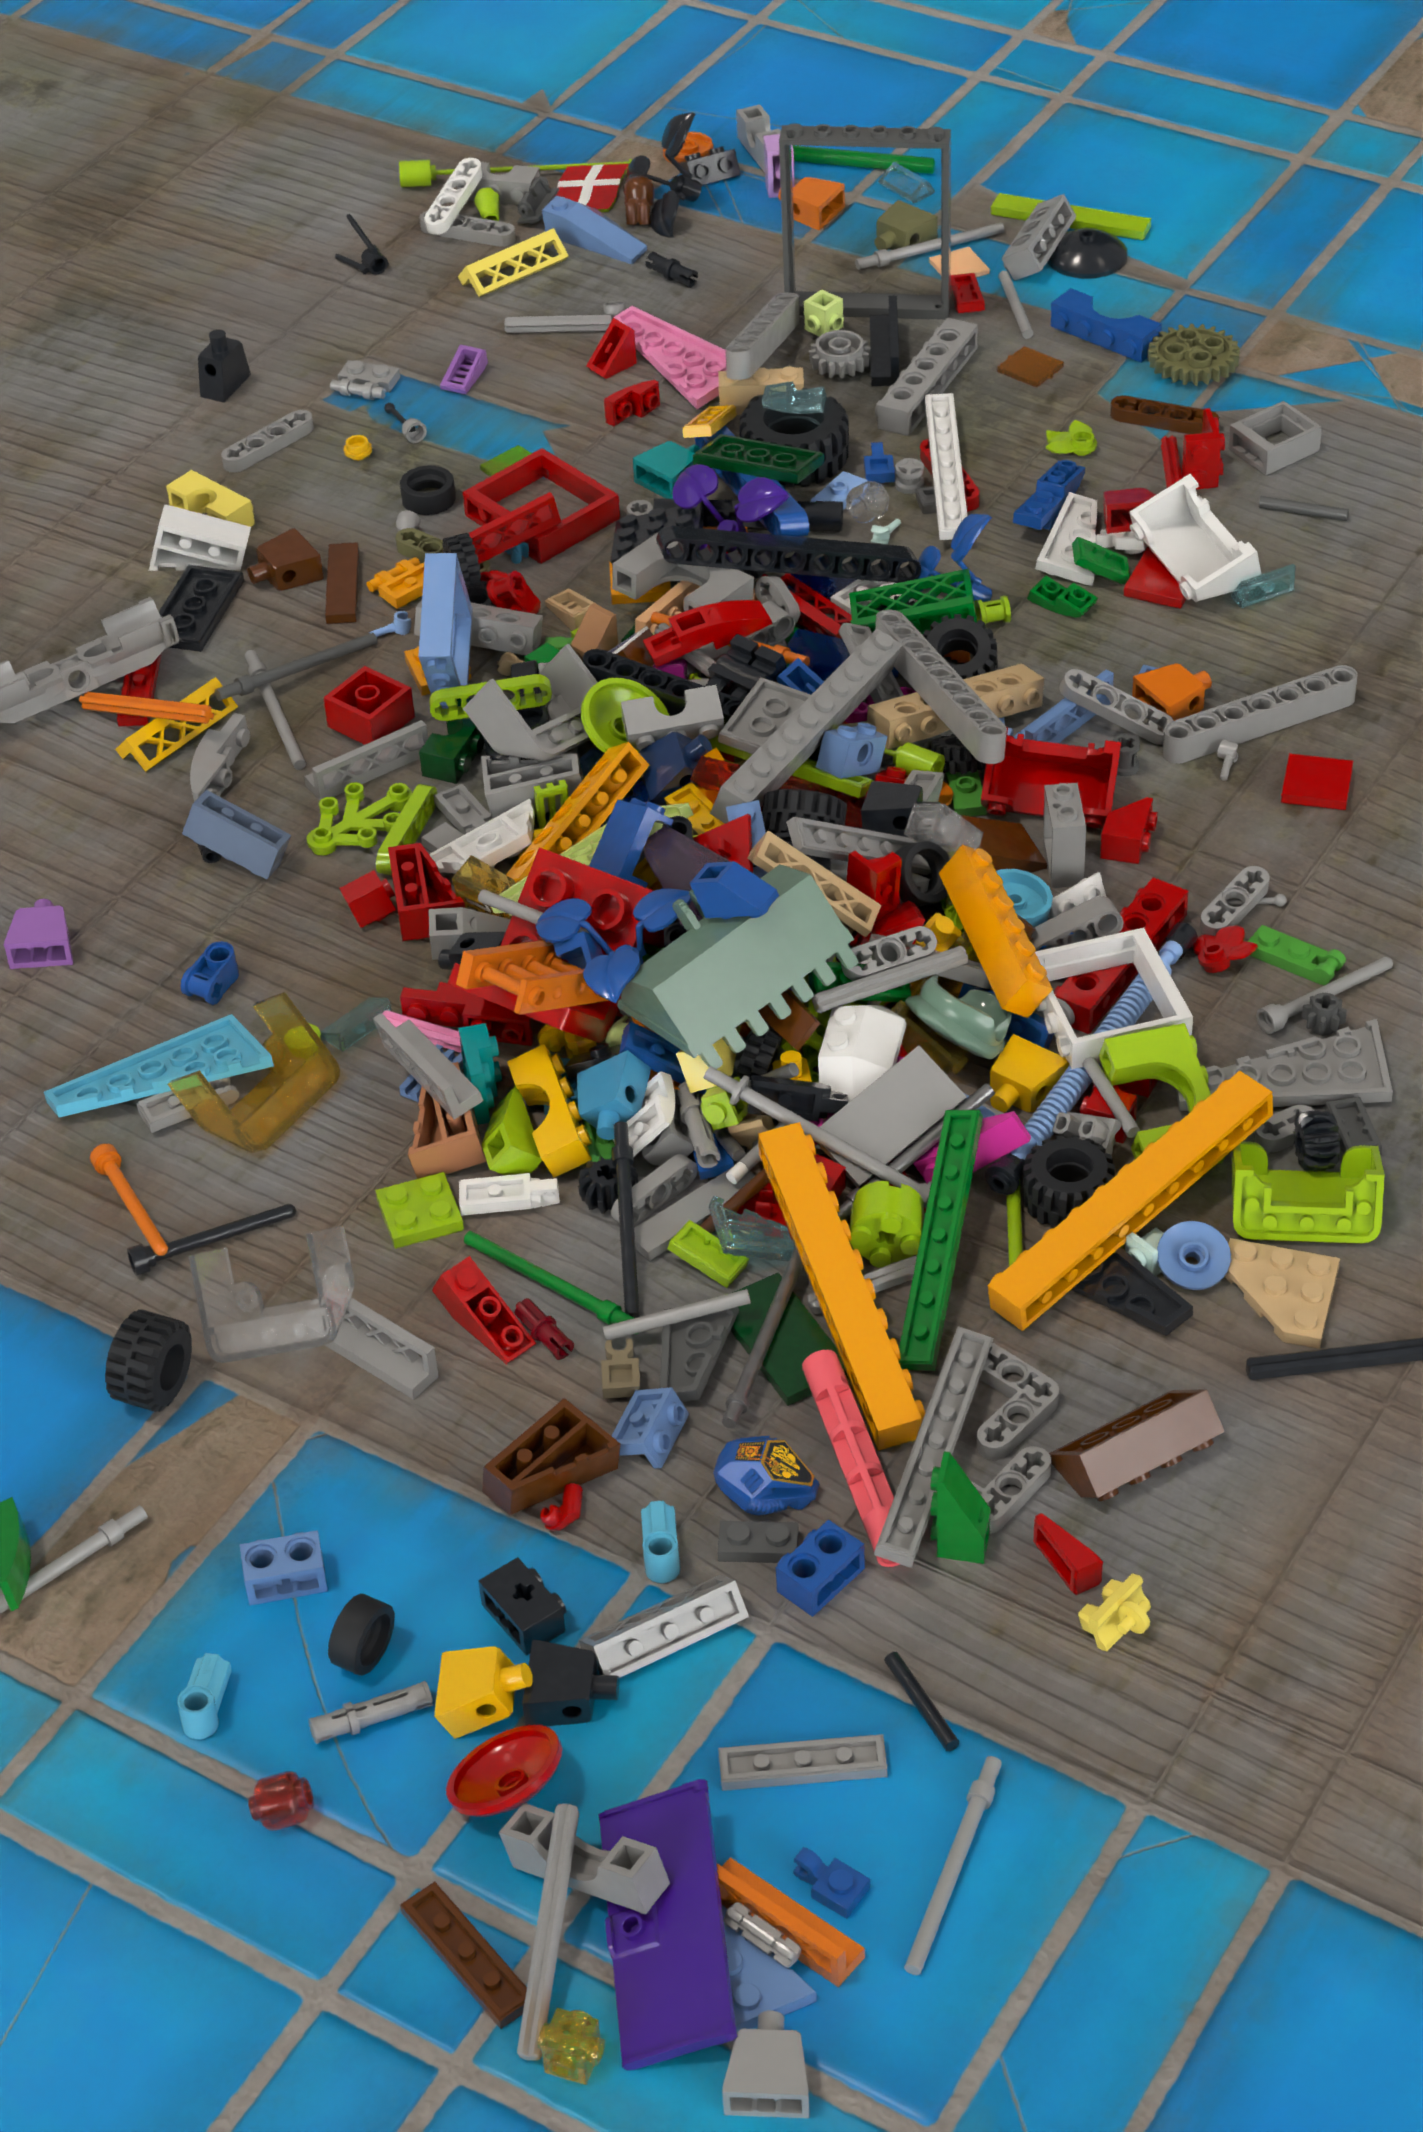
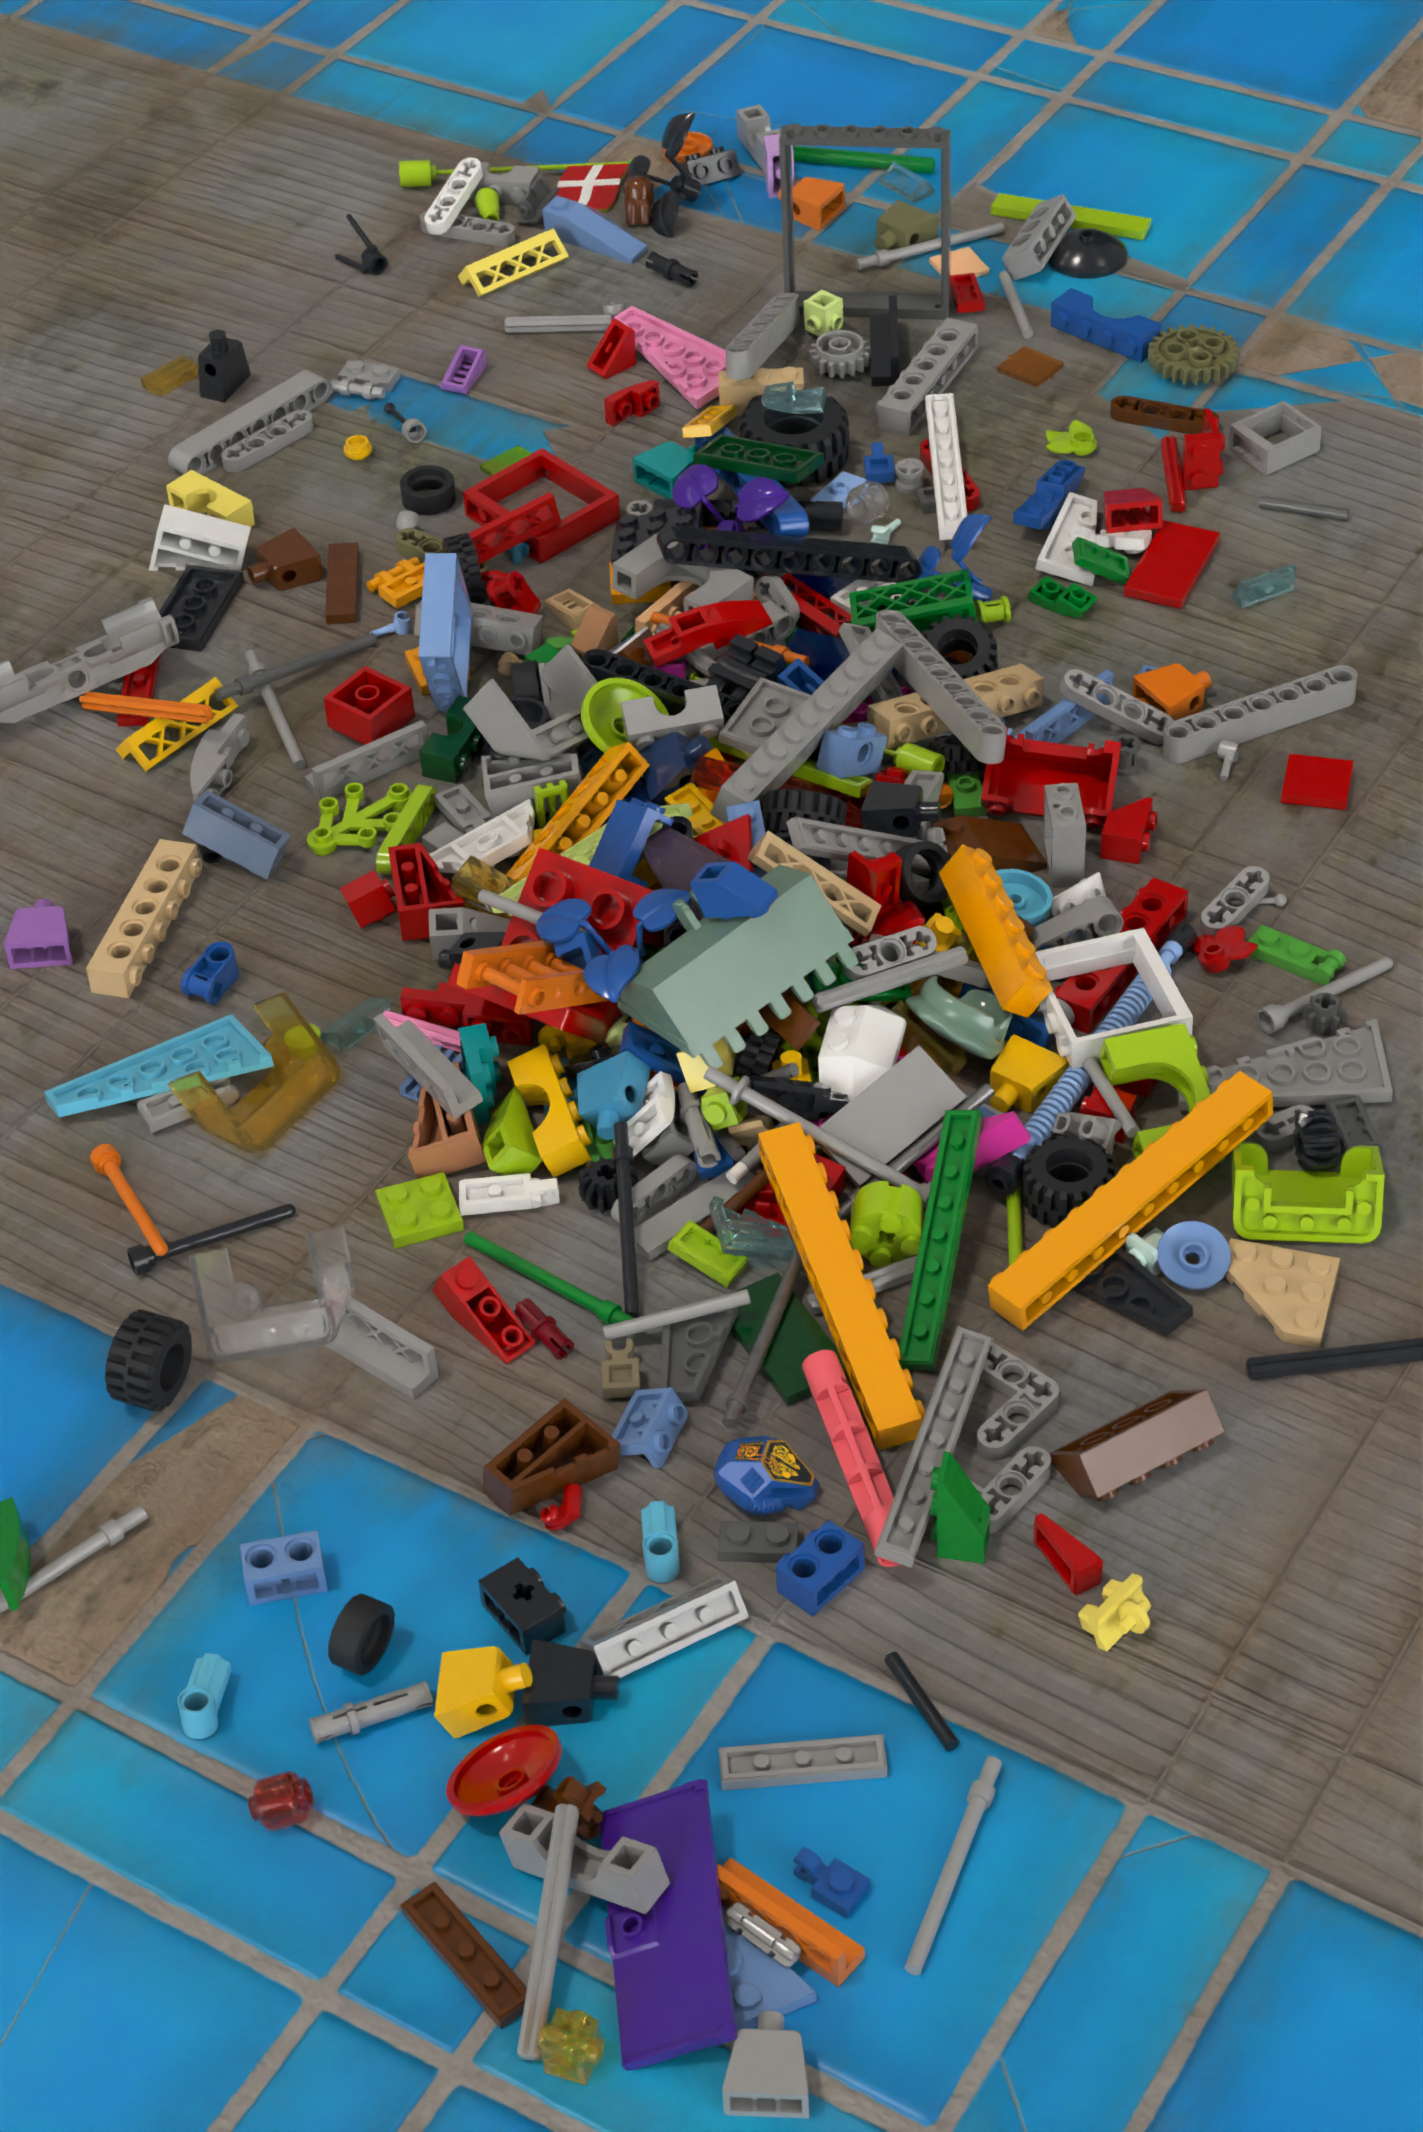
(144, 919): none -> tan brick
(170, 375): none -> clear yellow tile
(204, 448): none -> light grey beam
(514, 684): lime beam -> none
(575, 1793): none -> reddish brown hips
(942, 826): clear brick -> none
(1193, 542): white windscreen -> none

